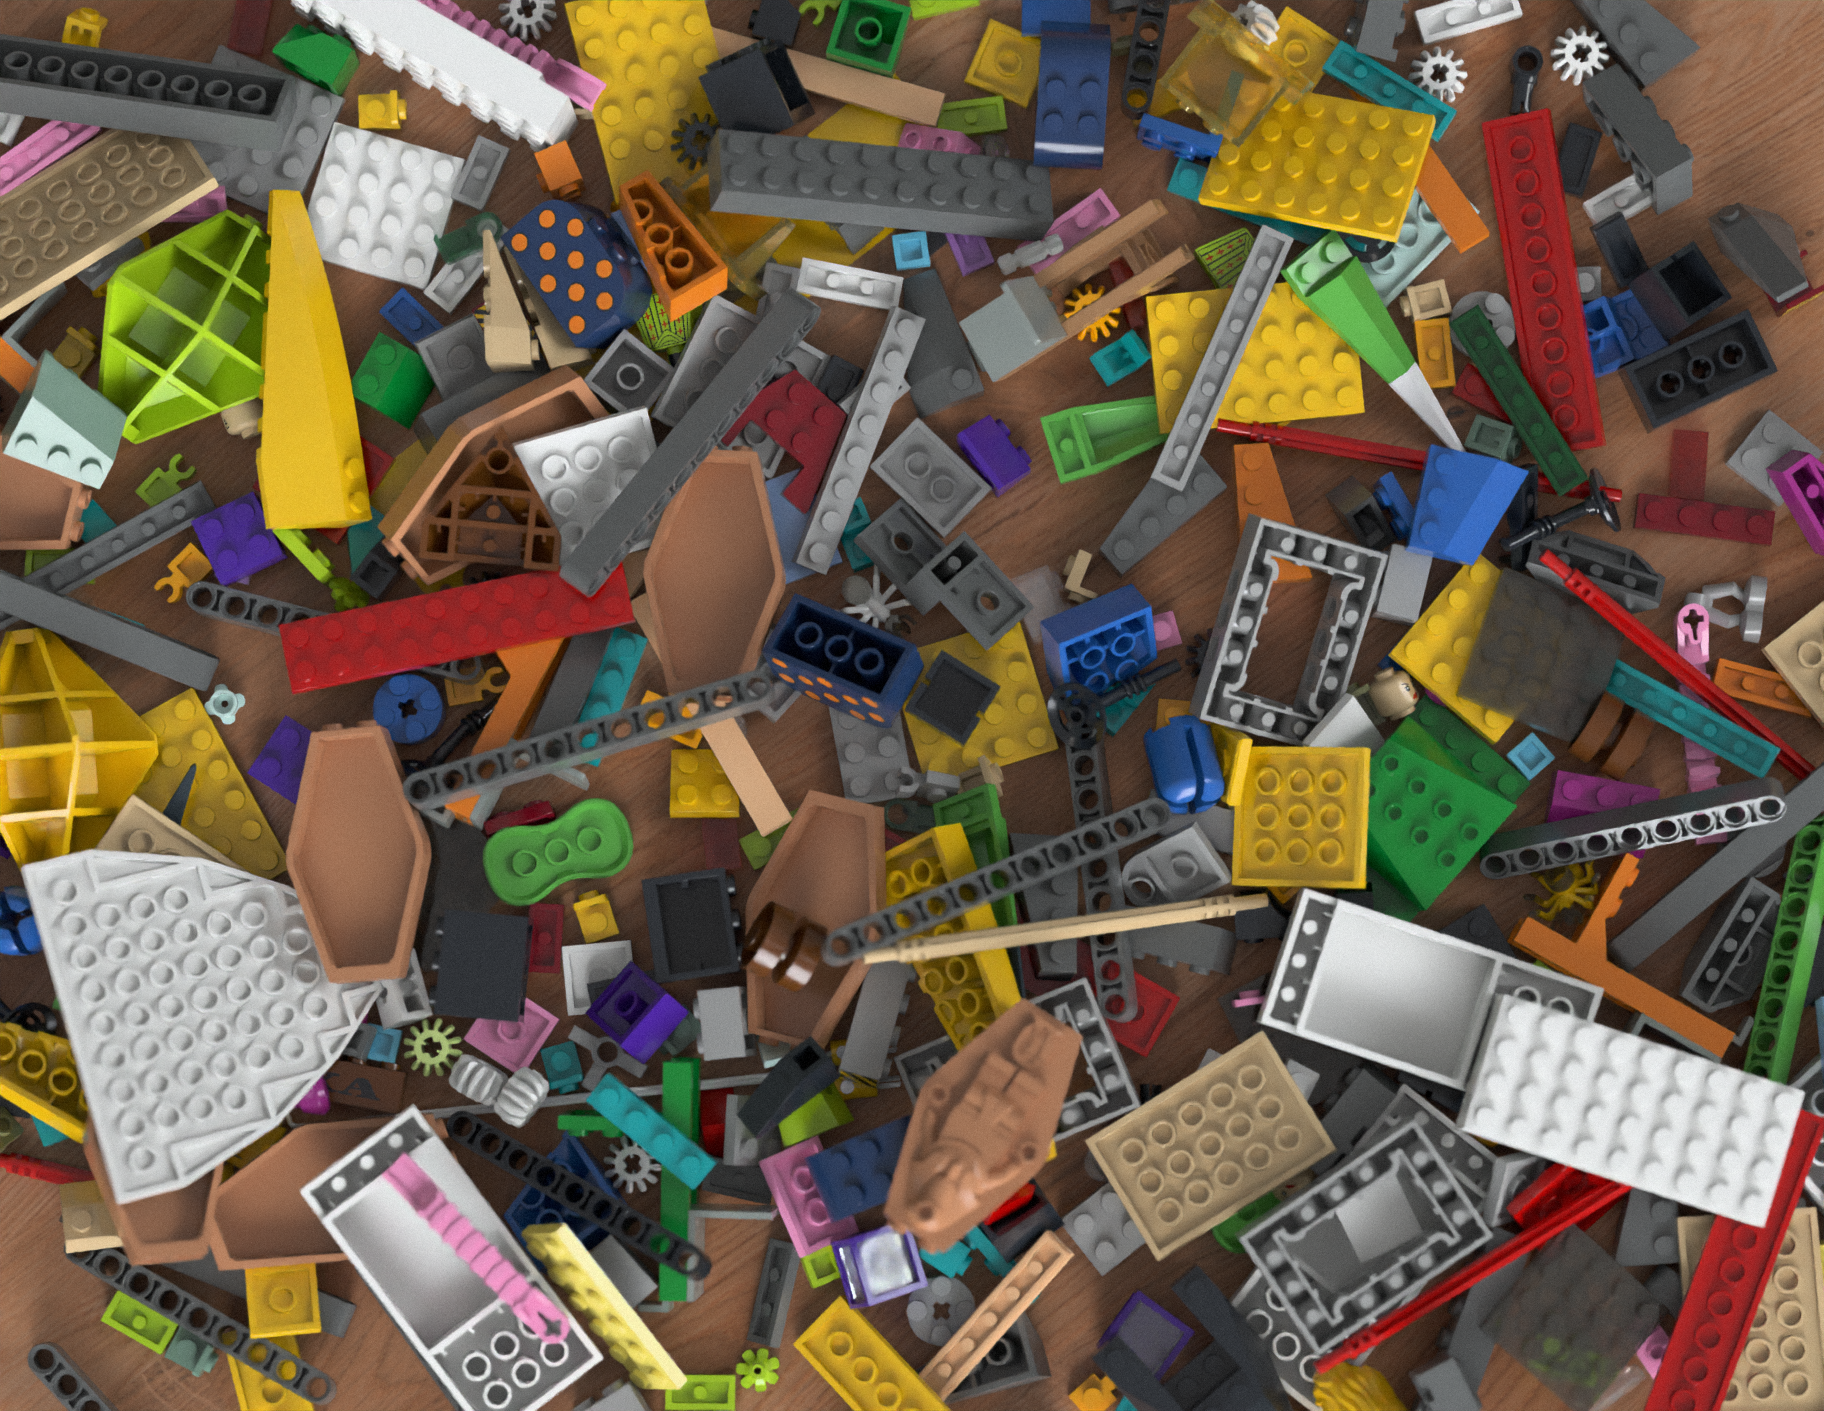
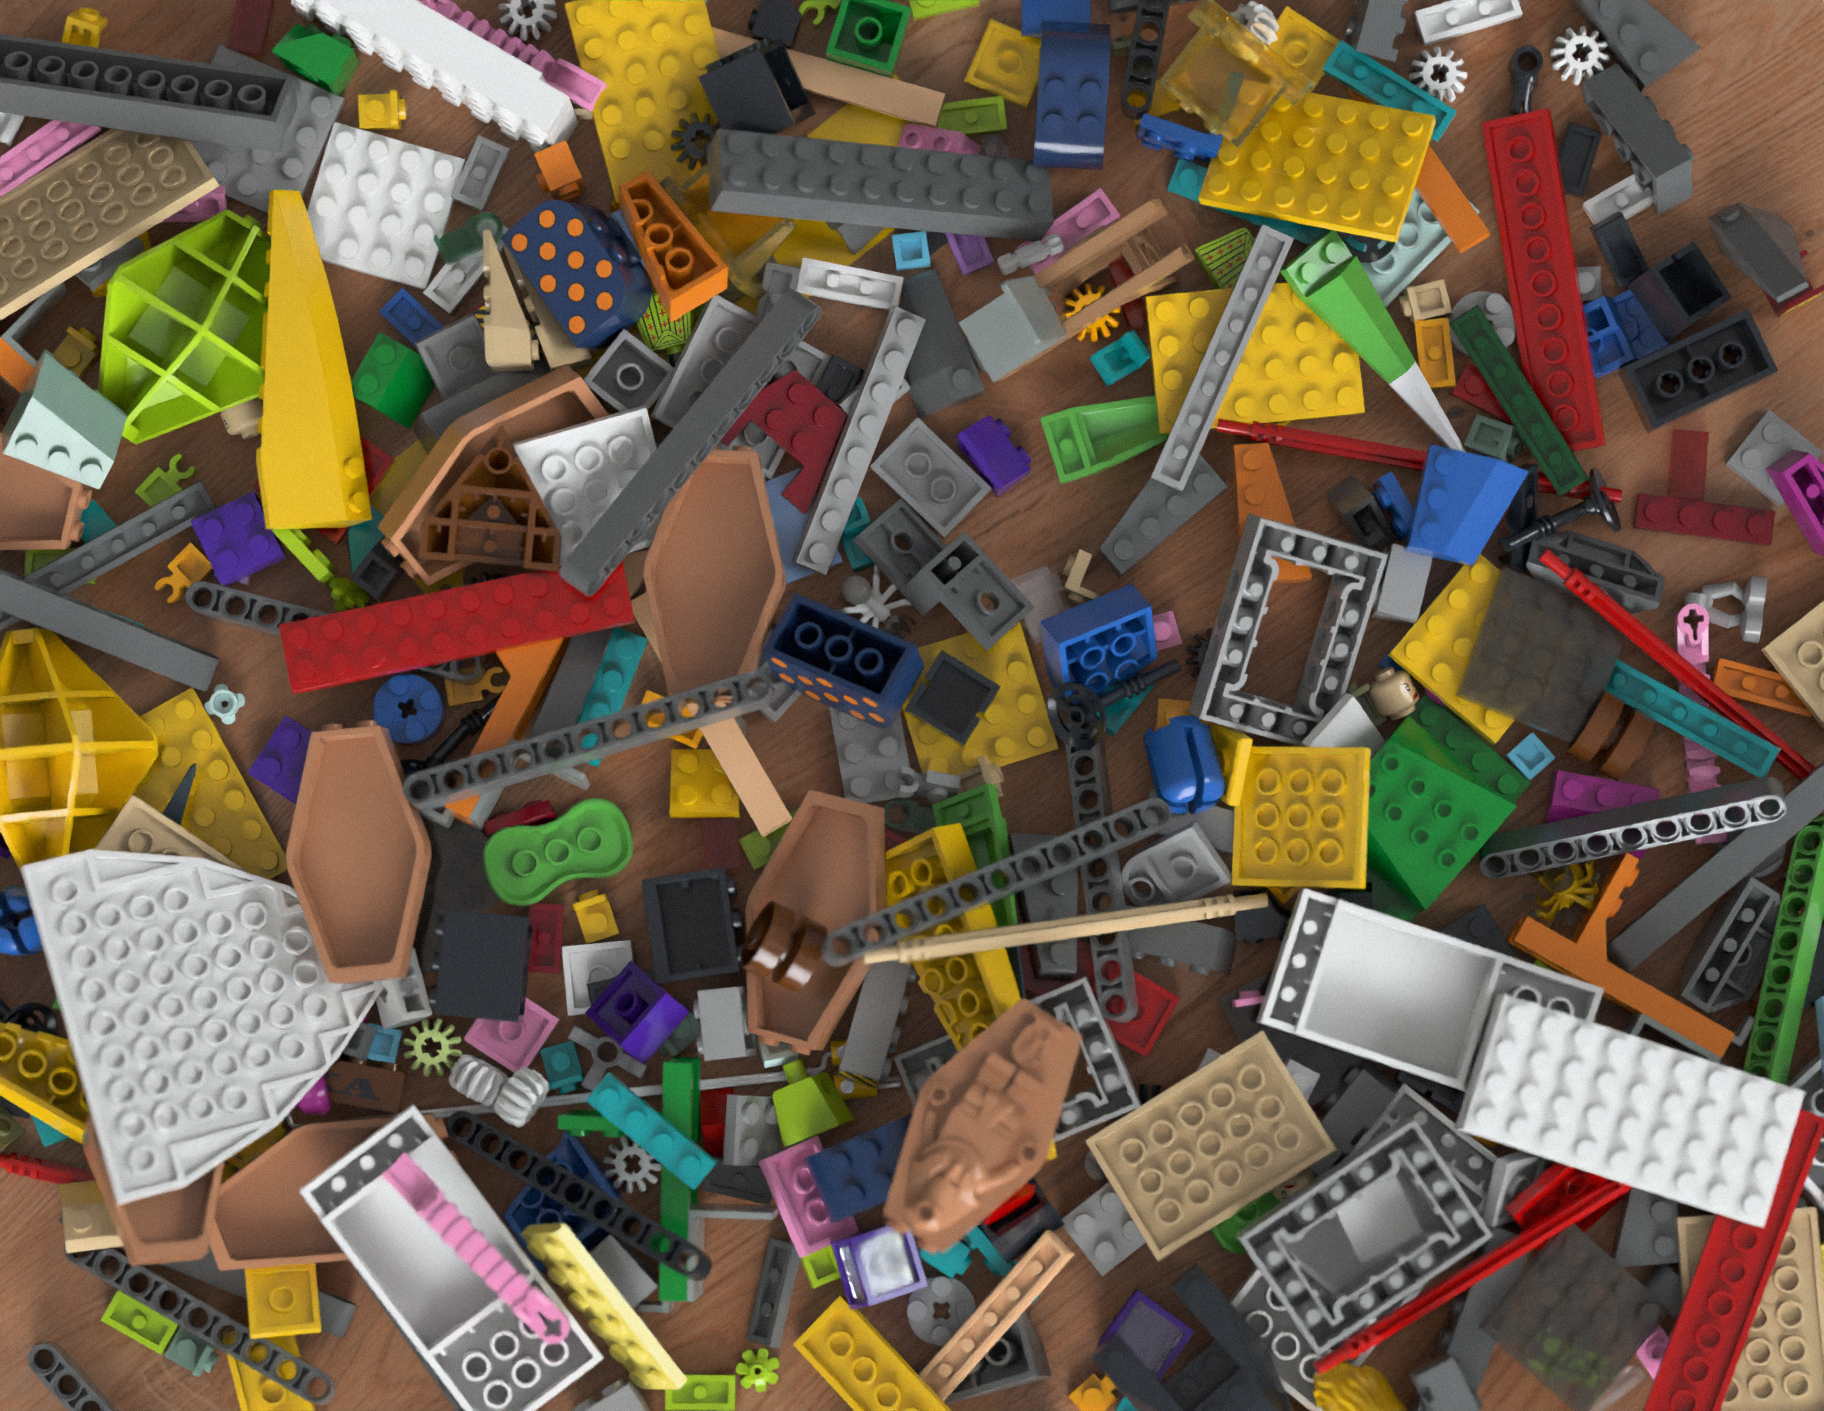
(788, 1086): black slope -> none

